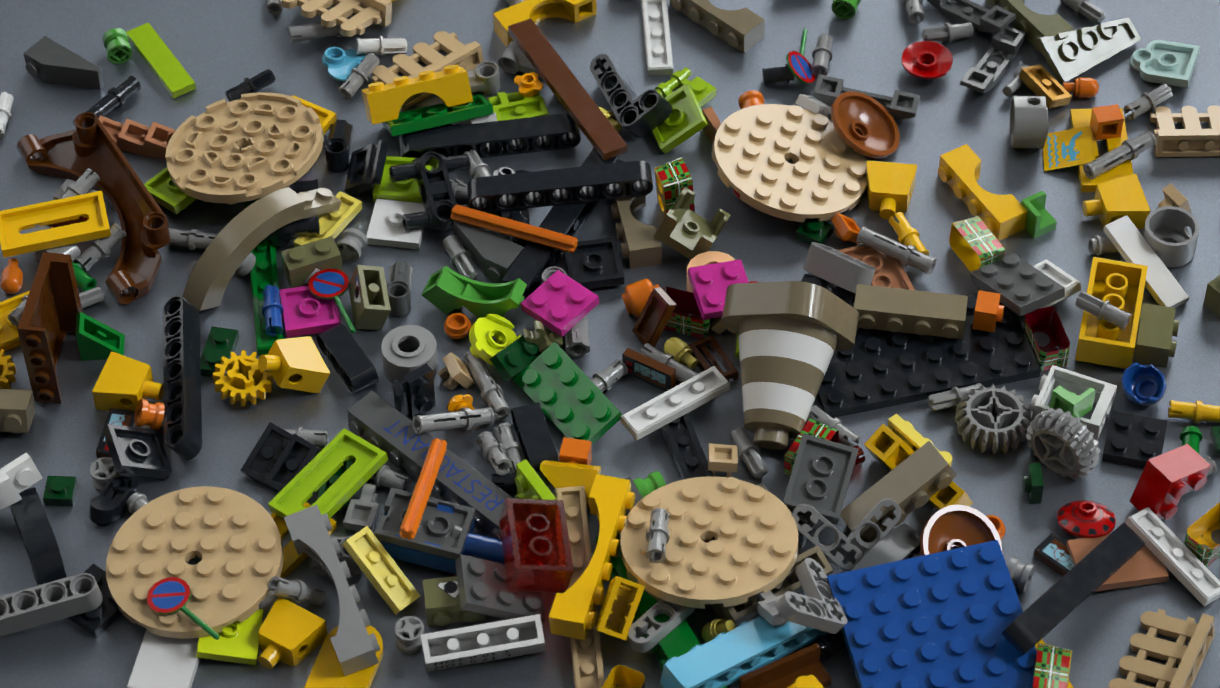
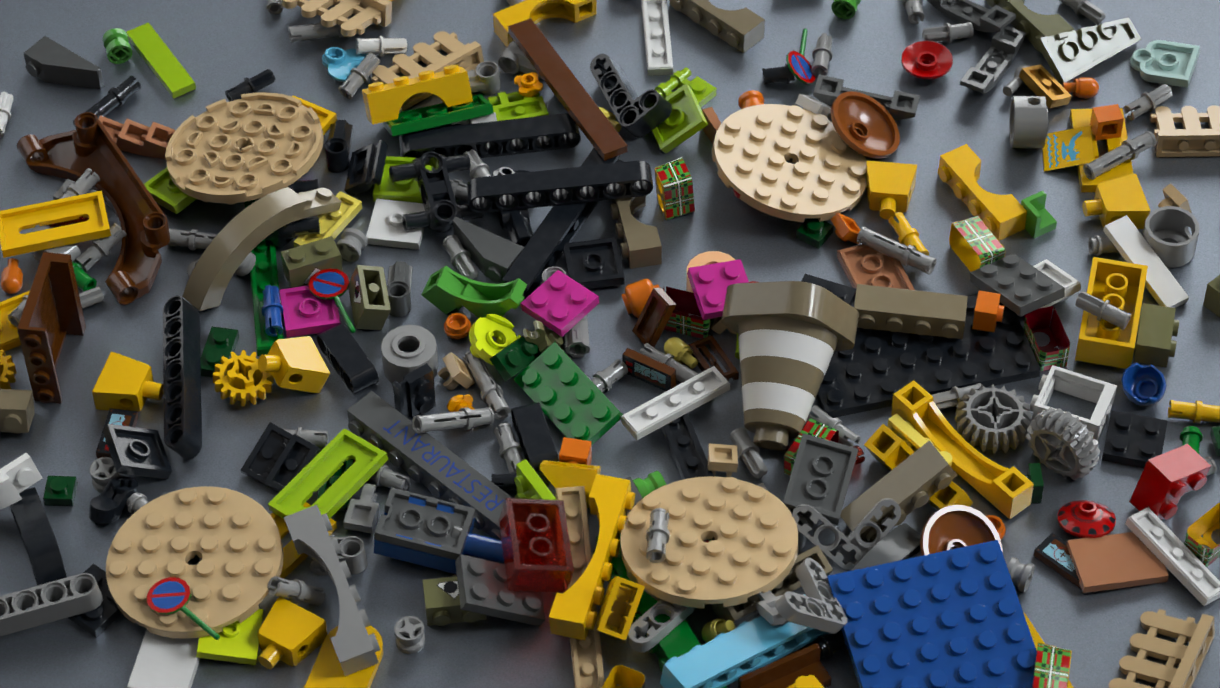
(97, 339): green slope -> none
(149, 414): orange wheel -> none
(381, 570): light yellow plate -> none
(423, 489): orange axle -> none
(483, 642): white brick -> none
(494, 453): light grey pin -> none
(514, 228): orange axle -> none
(687, 230): olive panel -> none
(838, 267): light grey beam -> none
(1001, 486): none -> yellow arch
(1071, 402): bright green panel -> none
(1073, 589): black beam -> none

